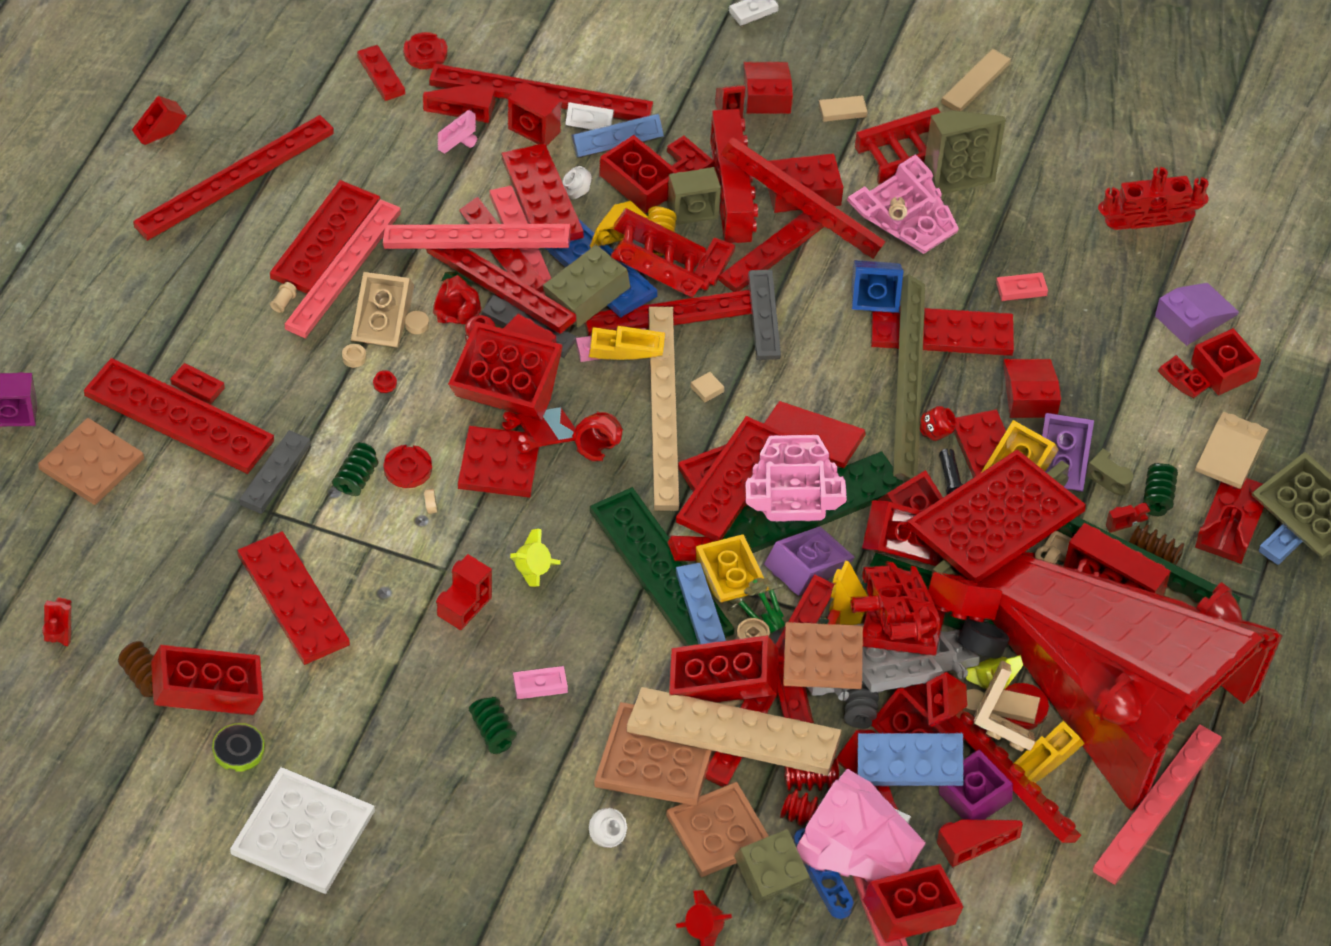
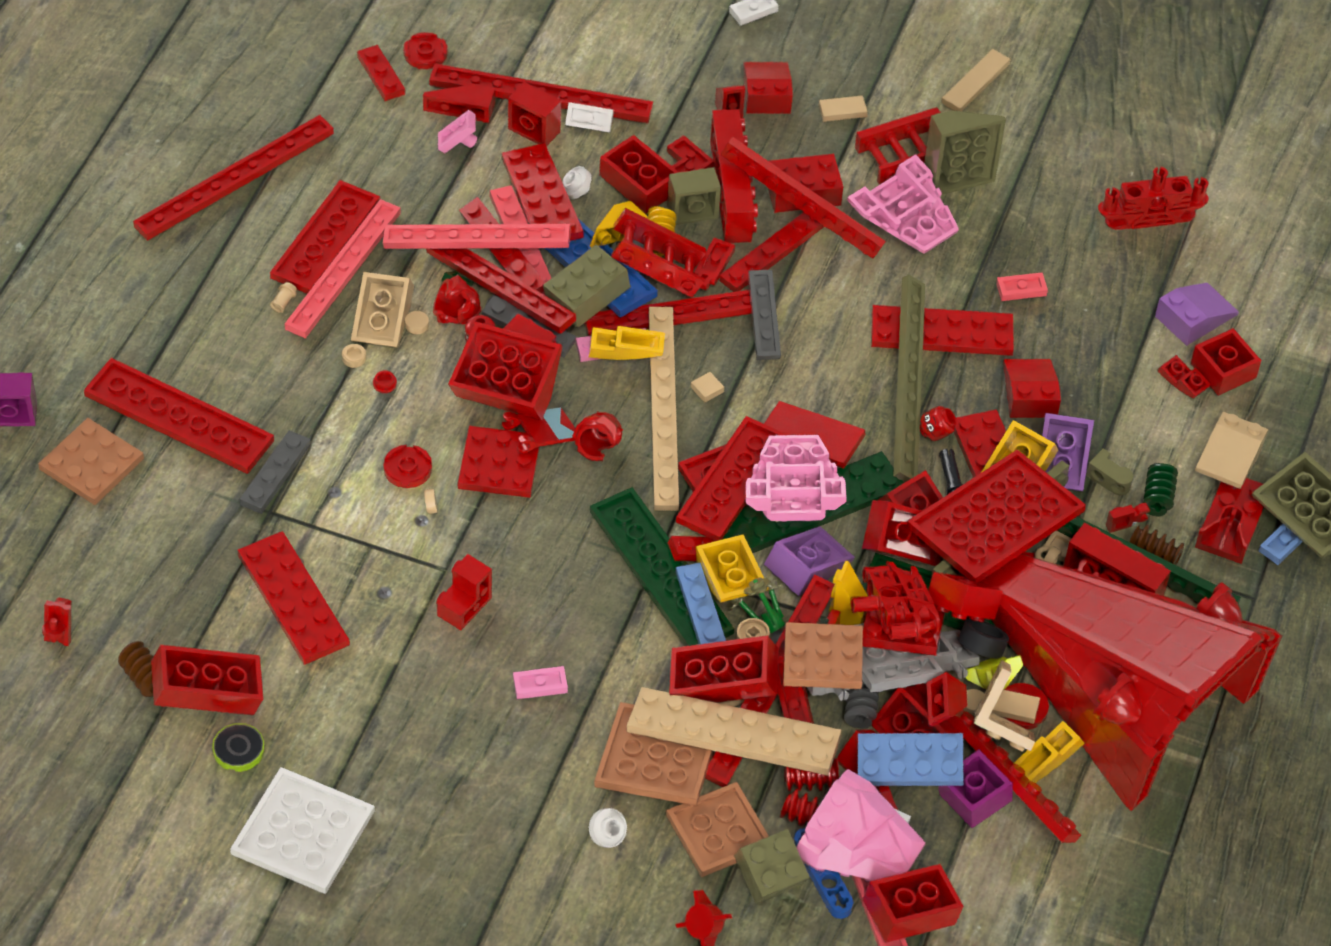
(159, 120): red slope -> none
(197, 383): red plate -> none
(356, 469): dark green piece -> none
(493, 724): dark green piece -> none
(533, 558): neon yellow piece -> none
(612, 135): medium blue plate -> none
(876, 286): blue slope -> none
(894, 205): tan pin -> none
(972, 838): red slope -> none
(1157, 804): coral plate -> none

